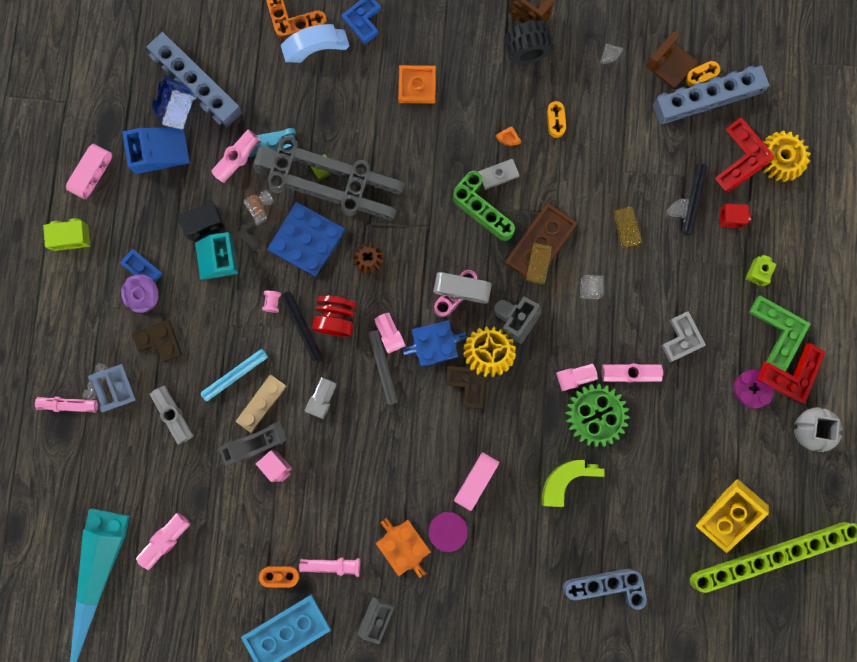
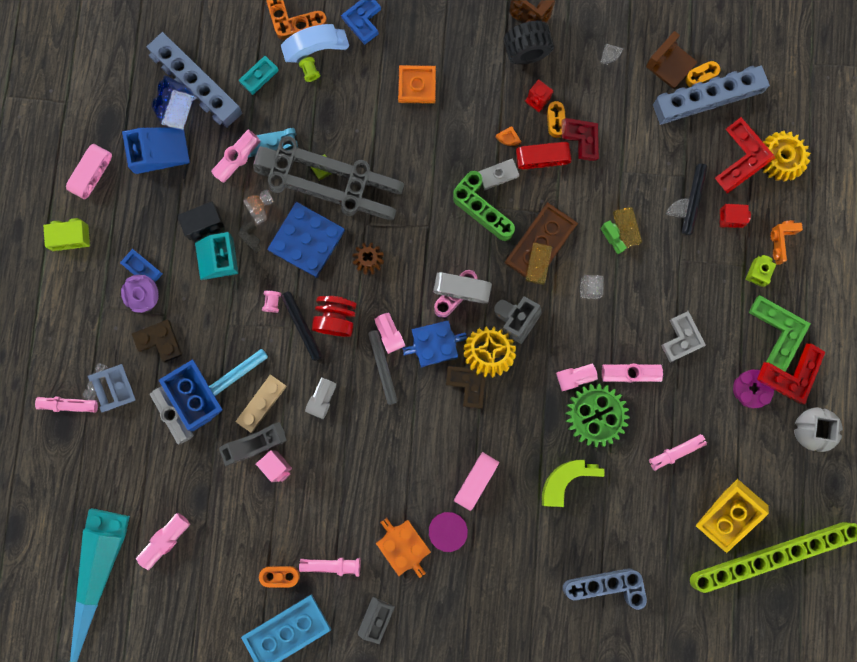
(191, 396): none -> blue slope
(258, 75): none -> teal plate
(309, 69): none -> lime bush
(539, 96): none -> red brick
(543, 155): none -> red beam
(586, 134): none -> dark red plate
(612, 235): none -> bright green plate
(677, 452): none -> bright pink pin
(777, 236): none -> orange bracket

